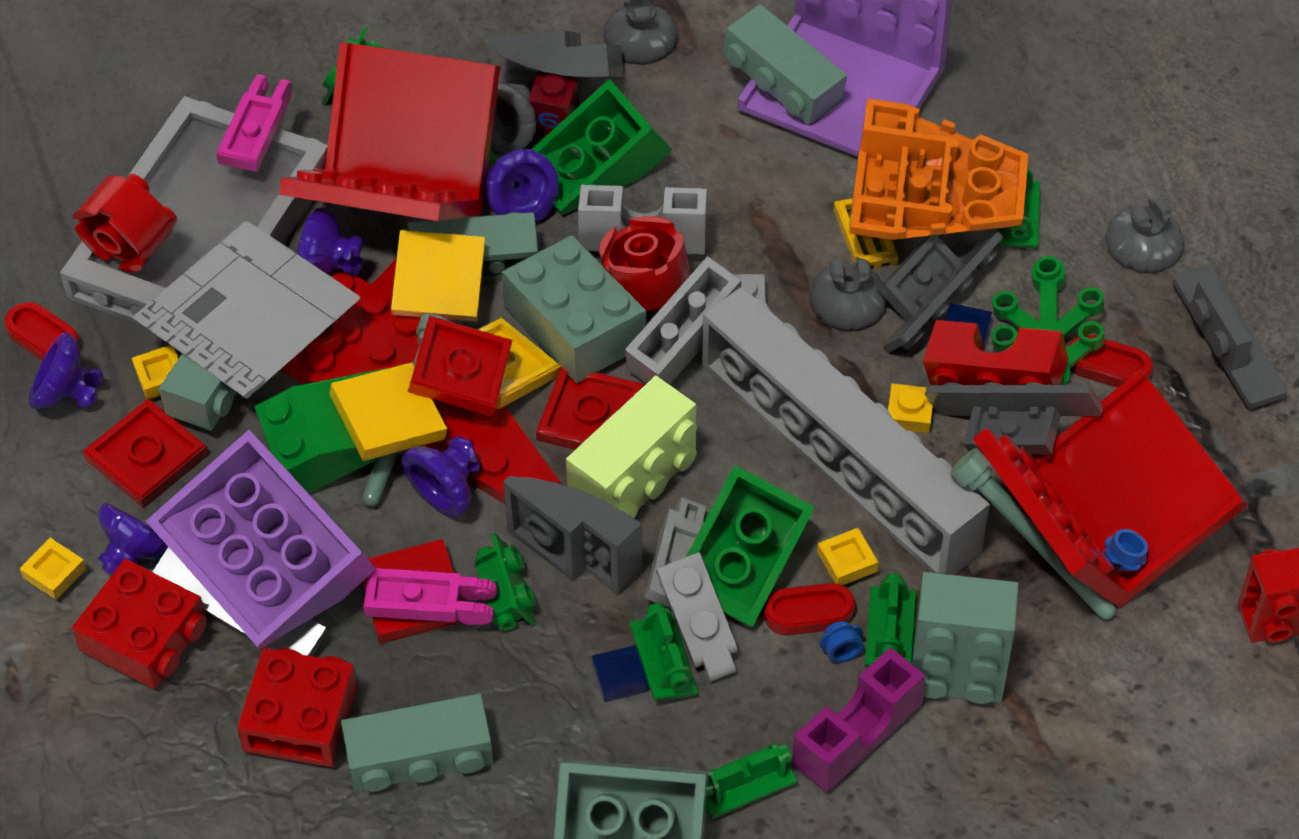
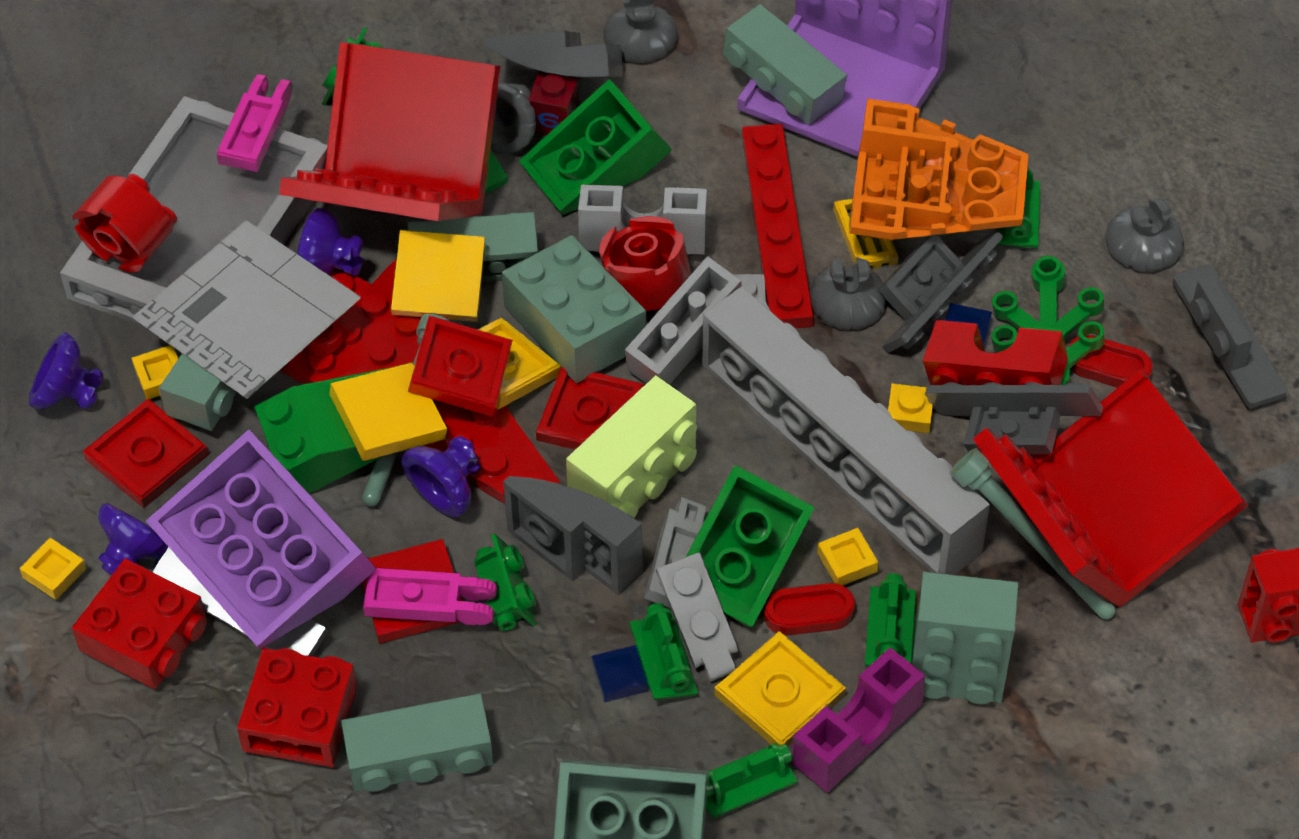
(35, 328): red tile -> none
(533, 186): dark purple hair -> none
(777, 224): none -> red plate
(779, 690): none -> yellow tile
(842, 642): blue plate -> none
(1126, 550): blue plate -> none

